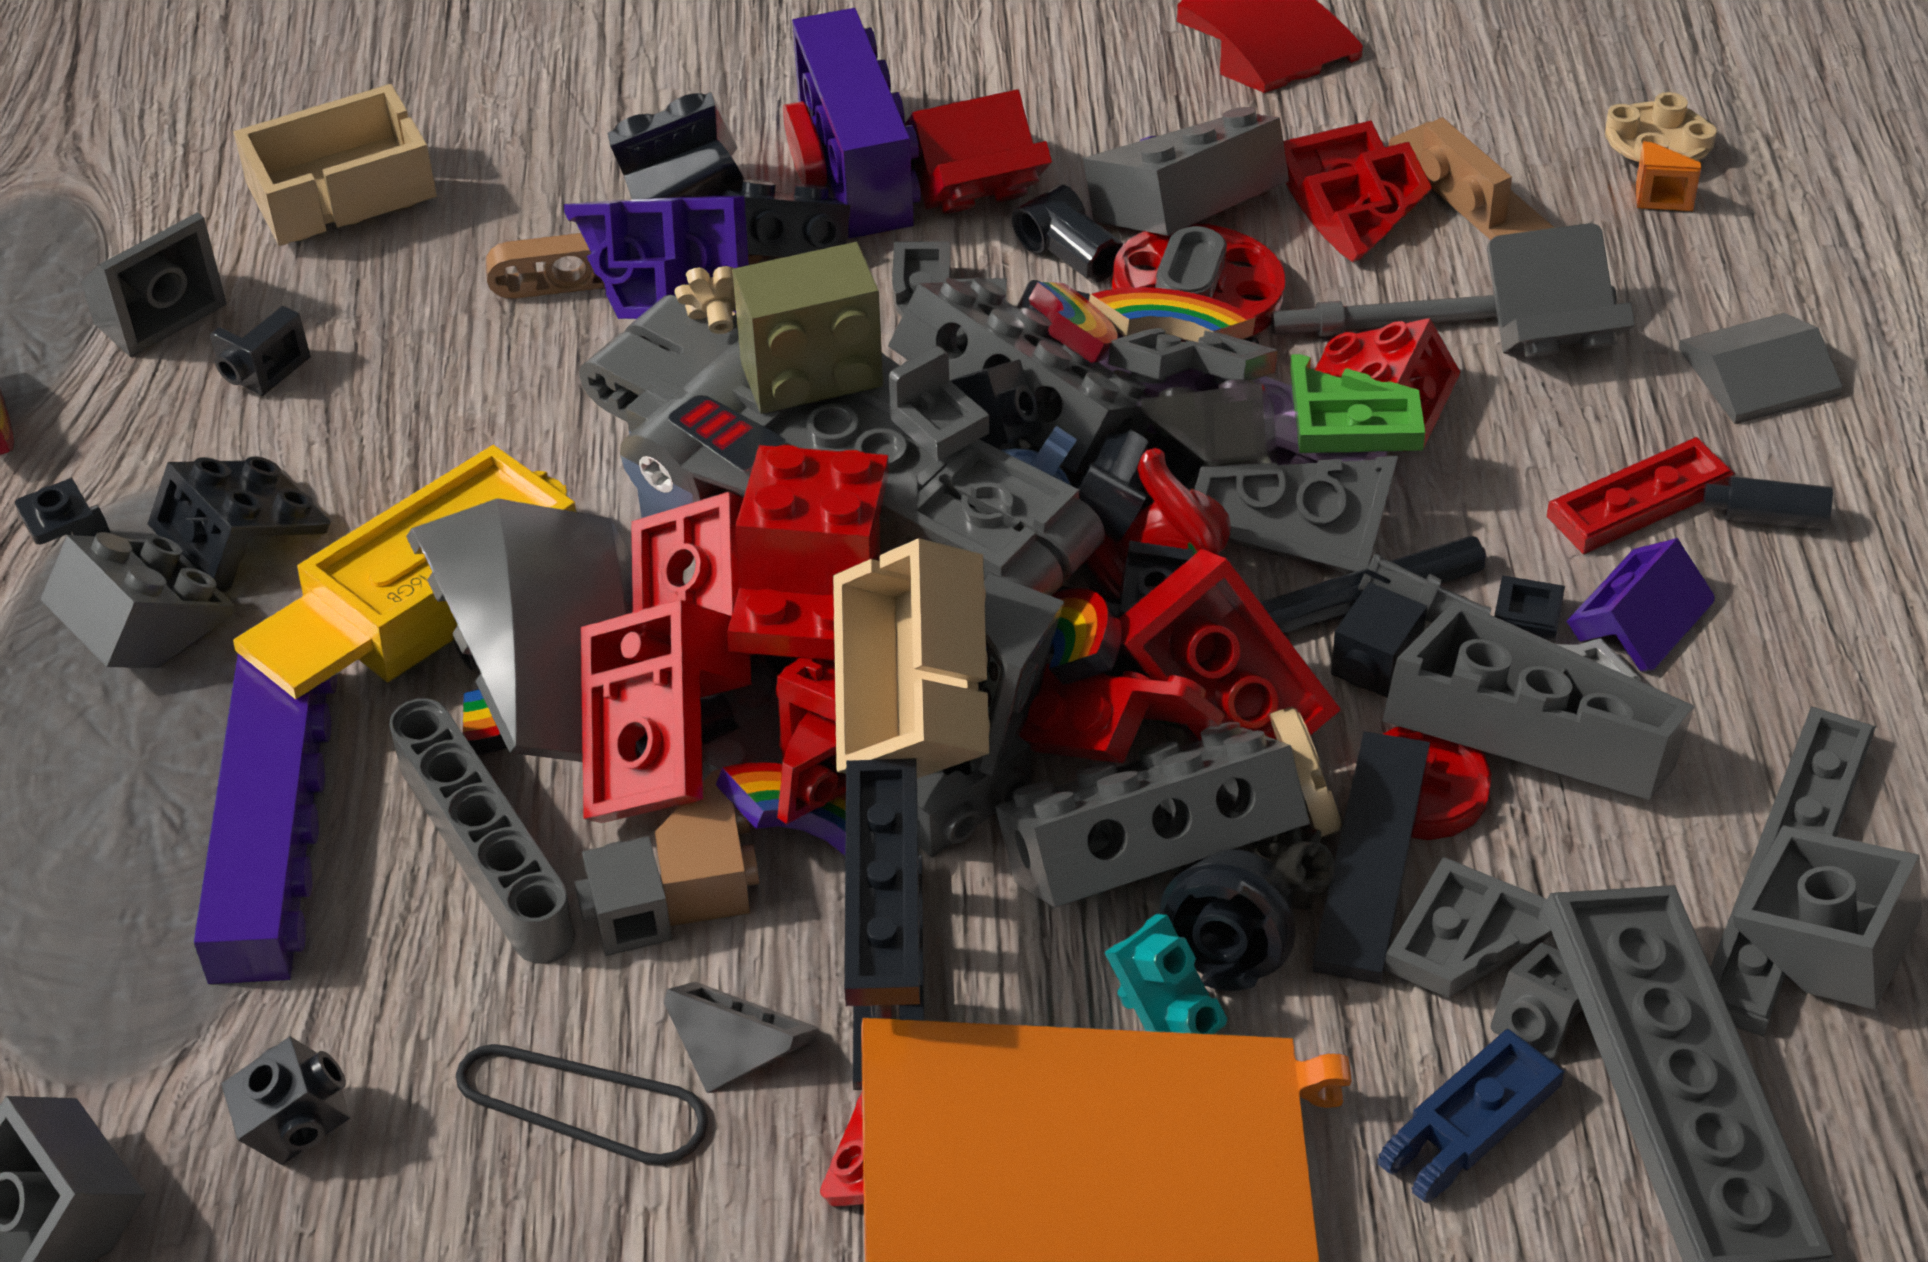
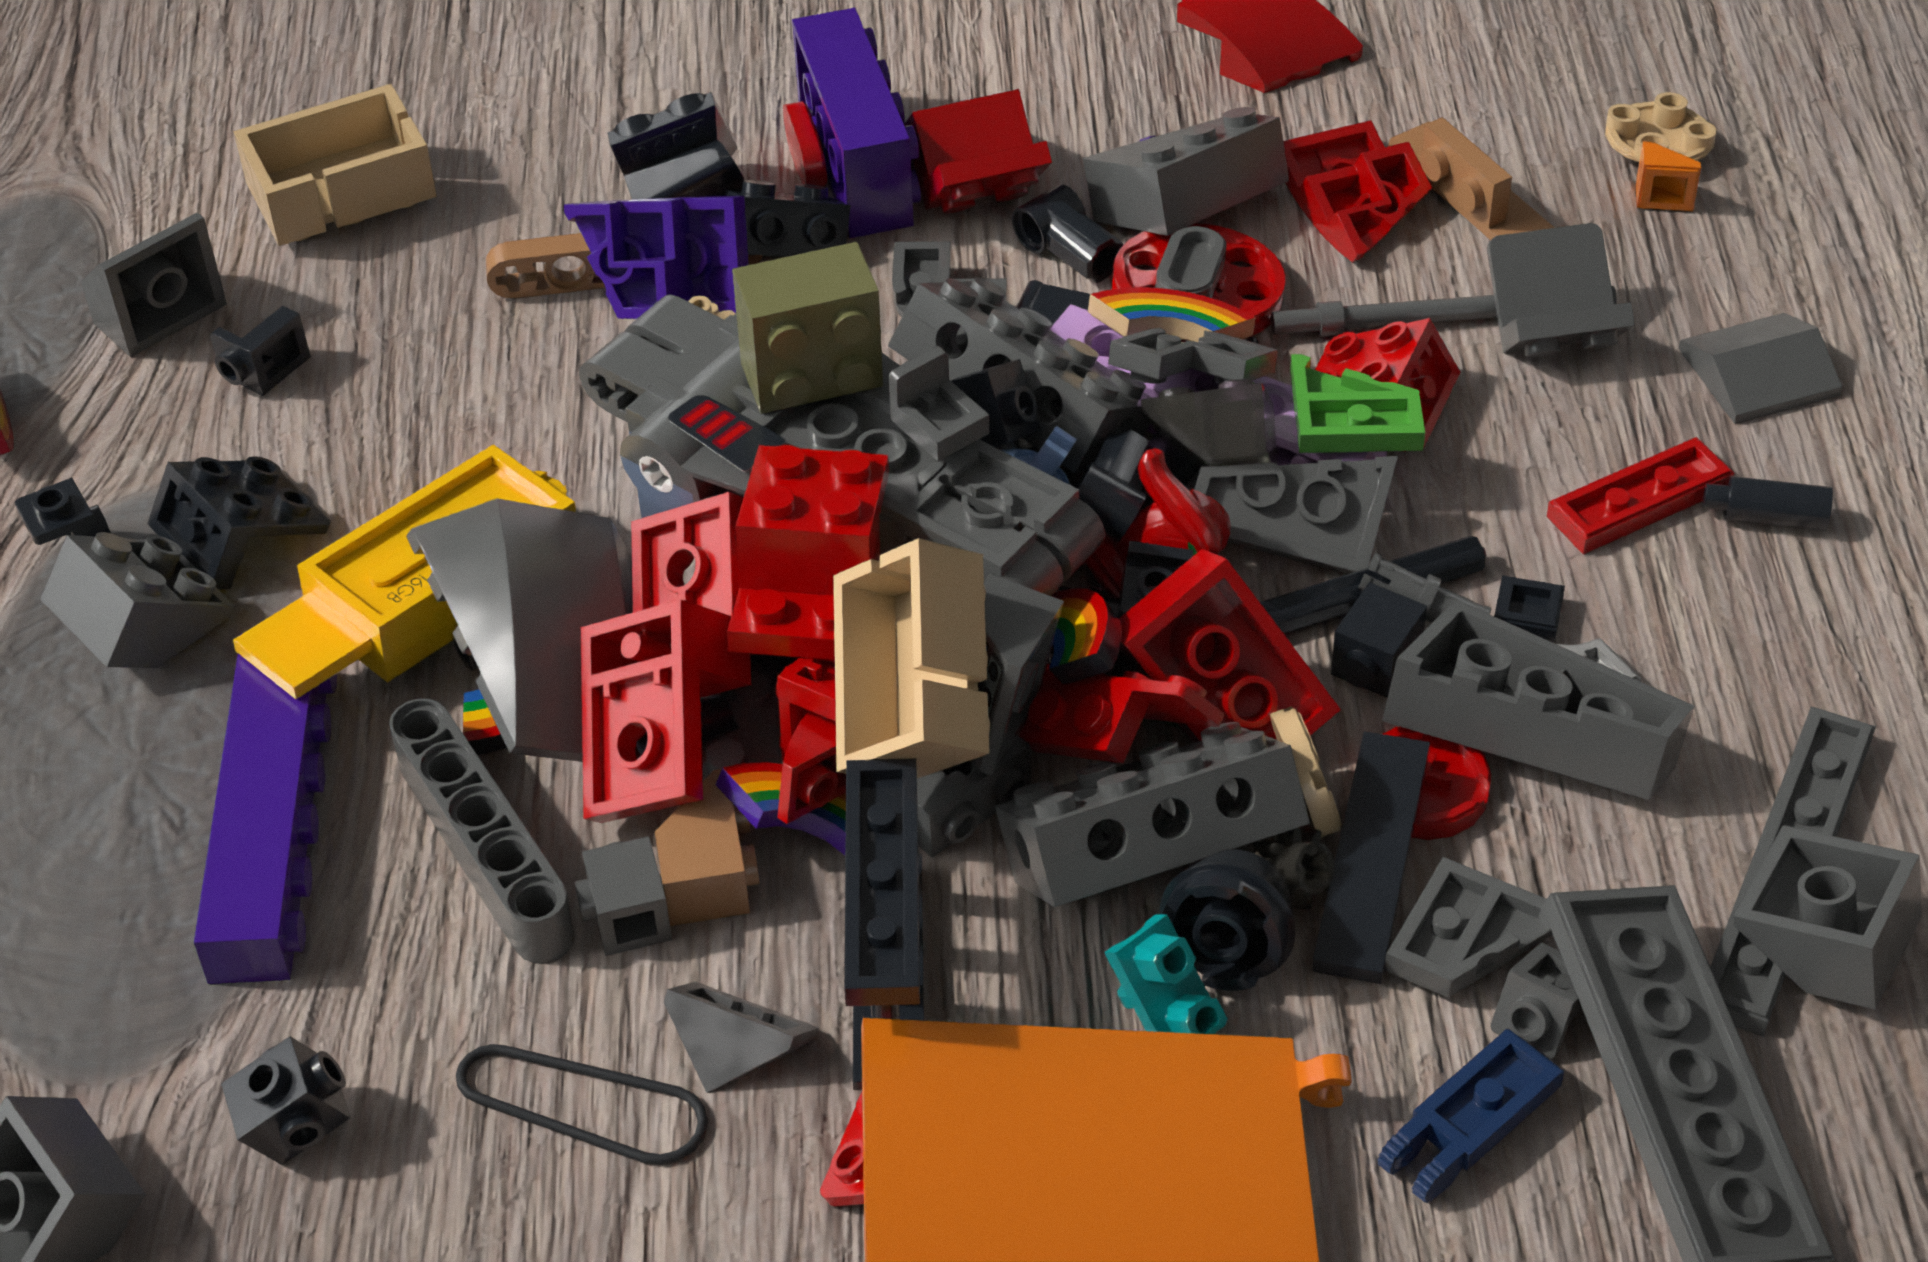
(709, 297): tan plant -> none
(1074, 320): tile -> none
(1646, 603): dark purple panel -> none

